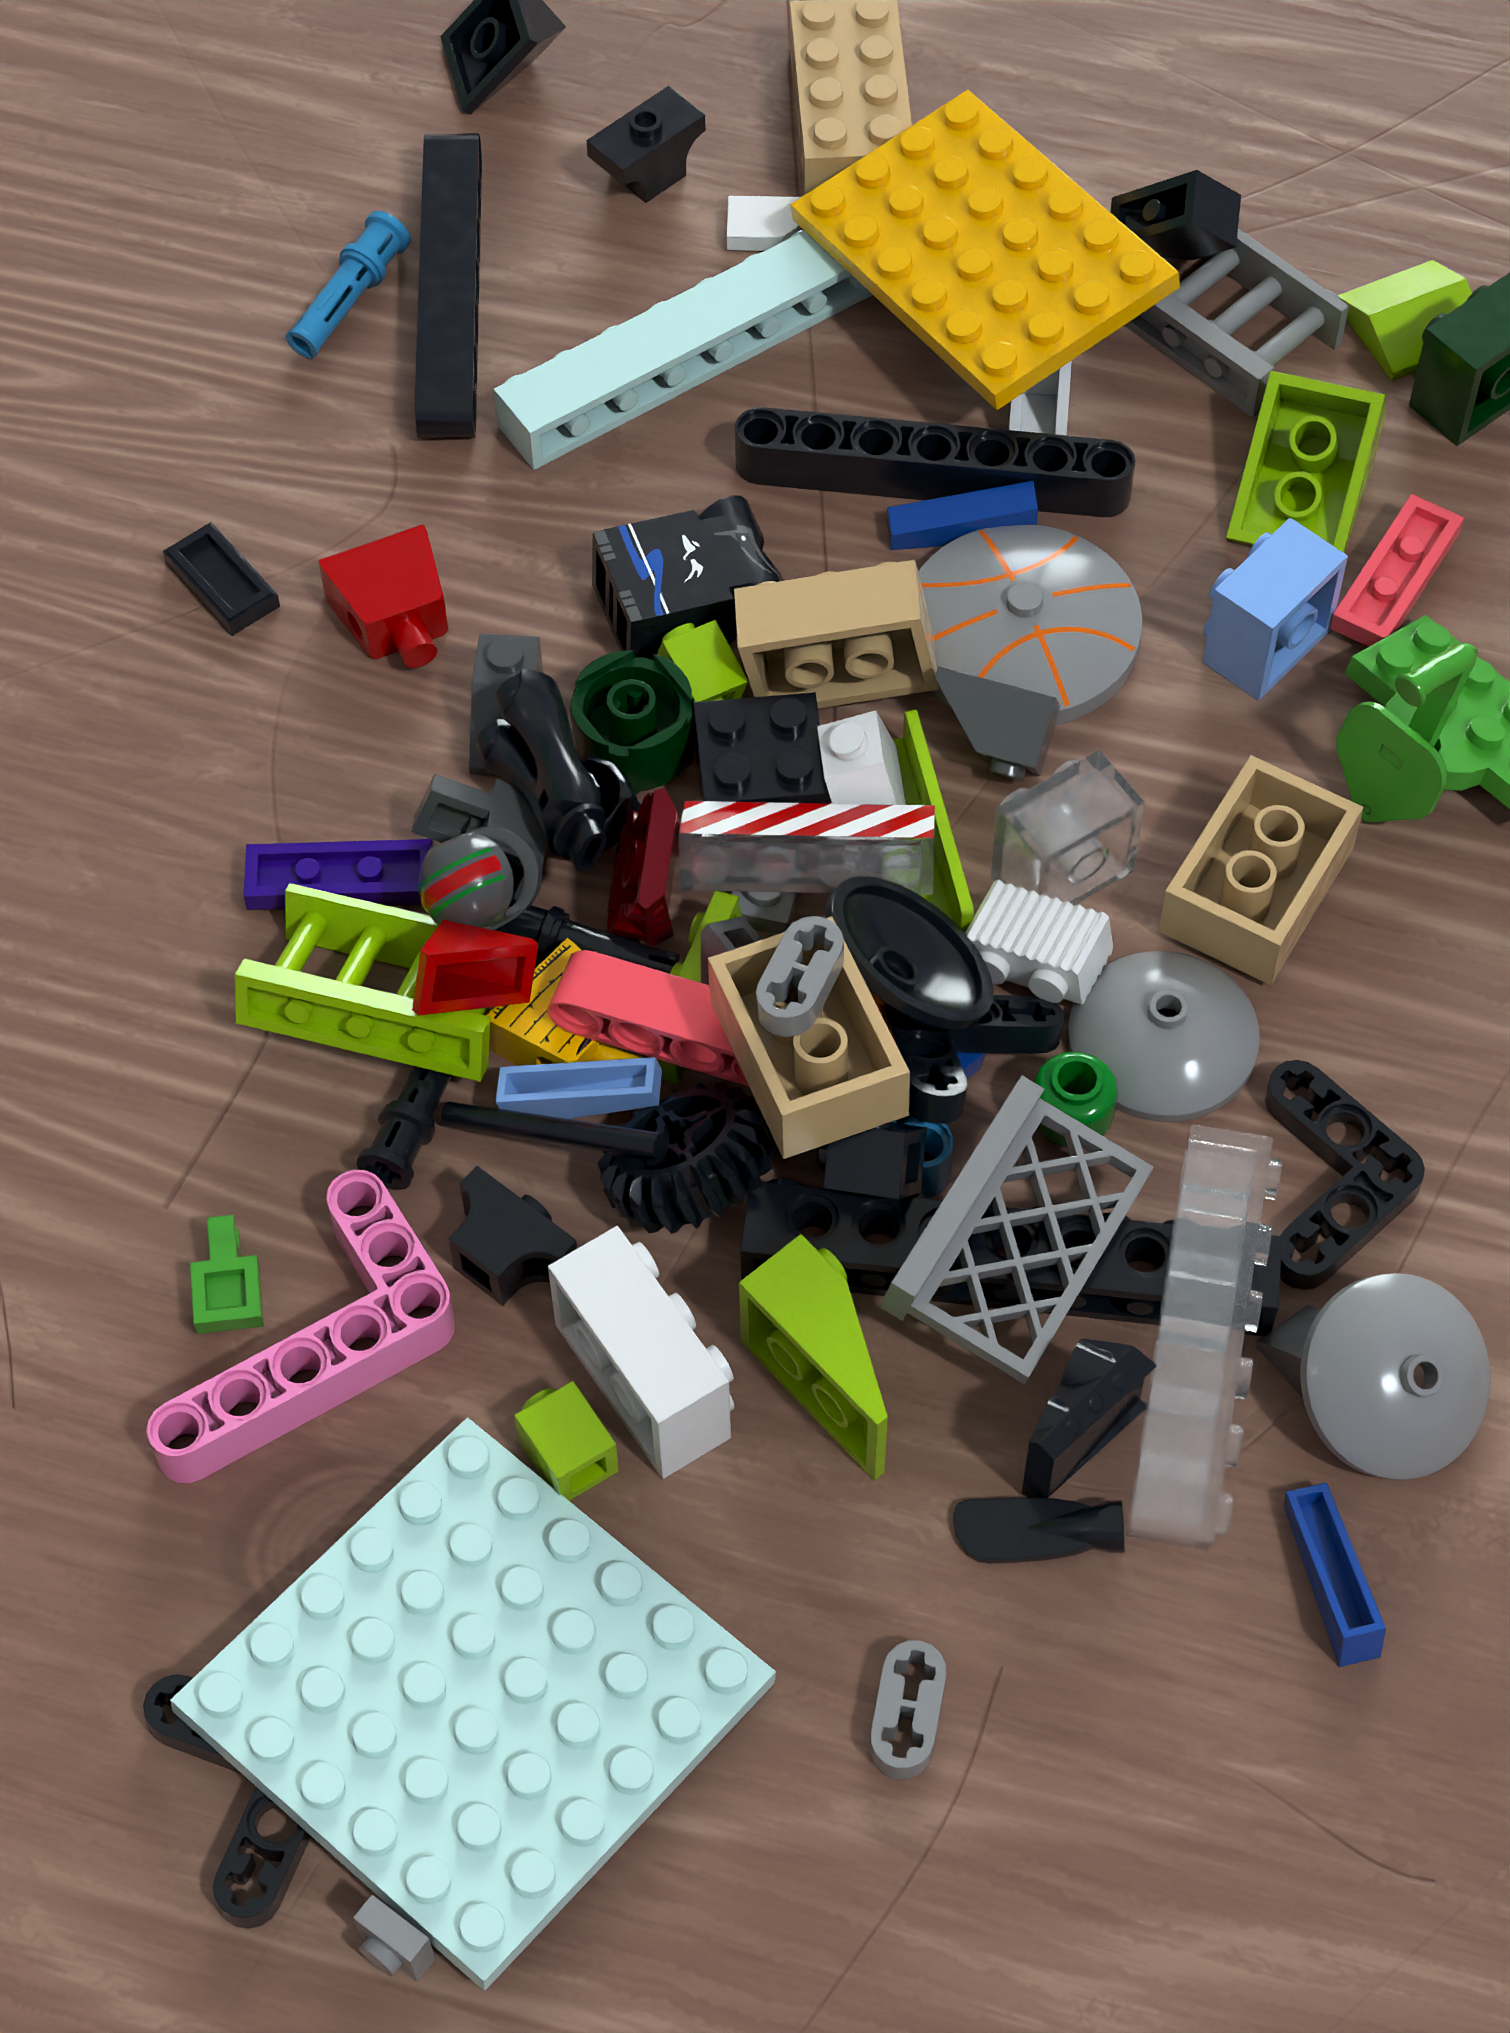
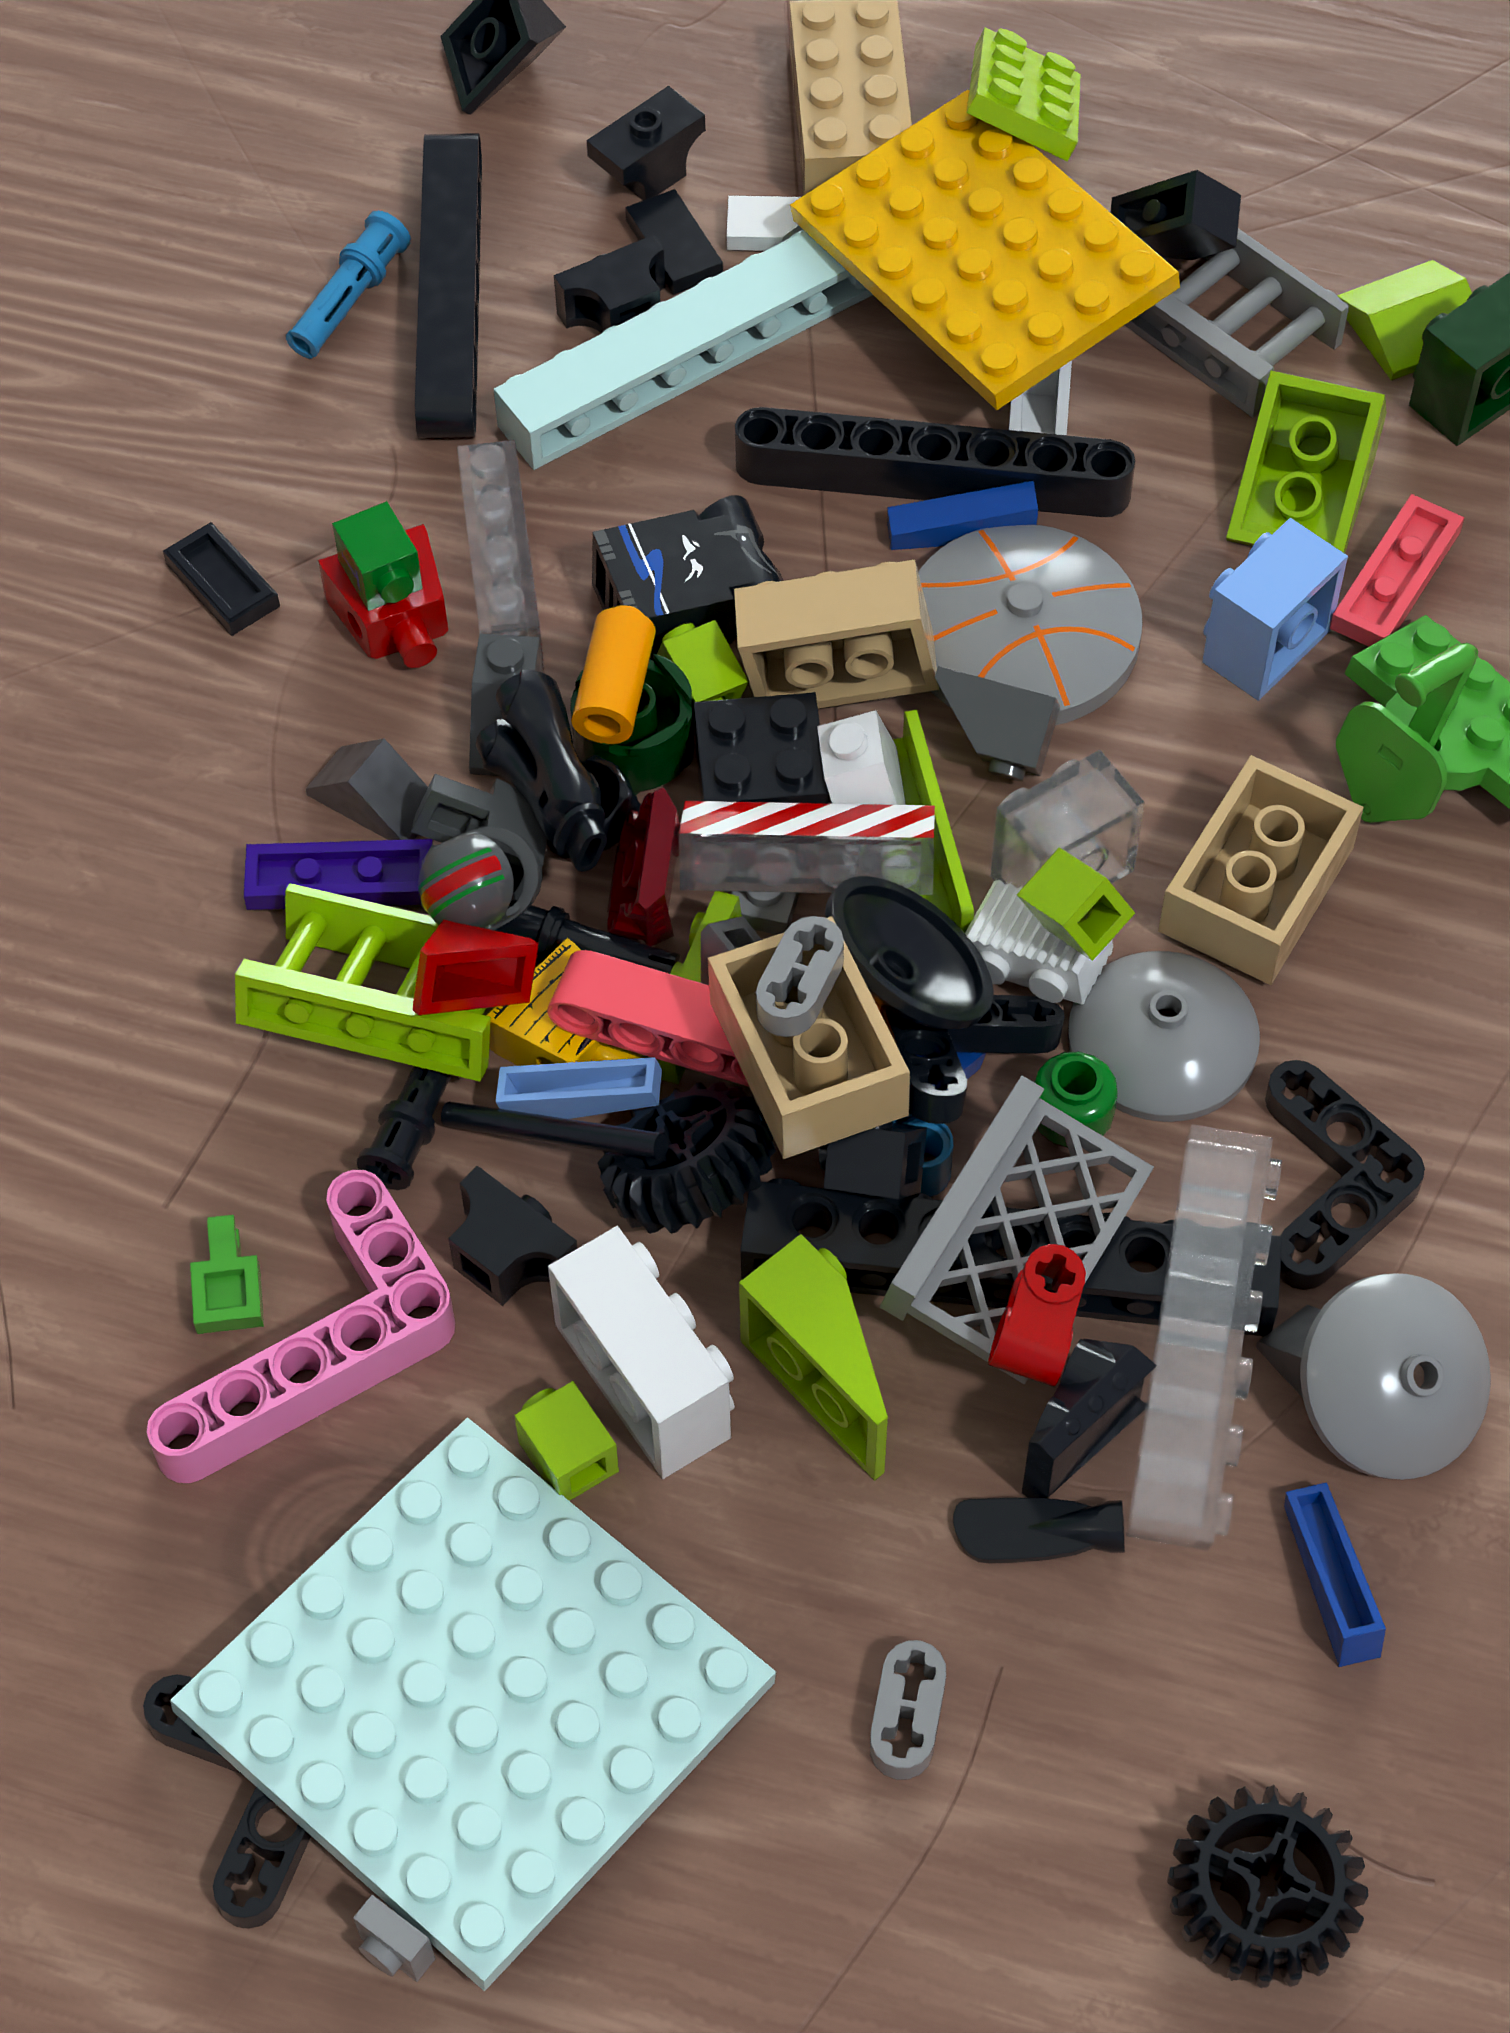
(371, 788): none -> flat silver slope
(377, 556): none -> green brick
(498, 540): none -> clear brick
(611, 286): none -> black brick
(613, 675): none -> light orange brick
(686, 248): none -> black tile
(1025, 92): none -> lime plate
(1038, 1323): none -> red piece
(1076, 903): none -> lime brick
(1293, 1896): none -> black gear

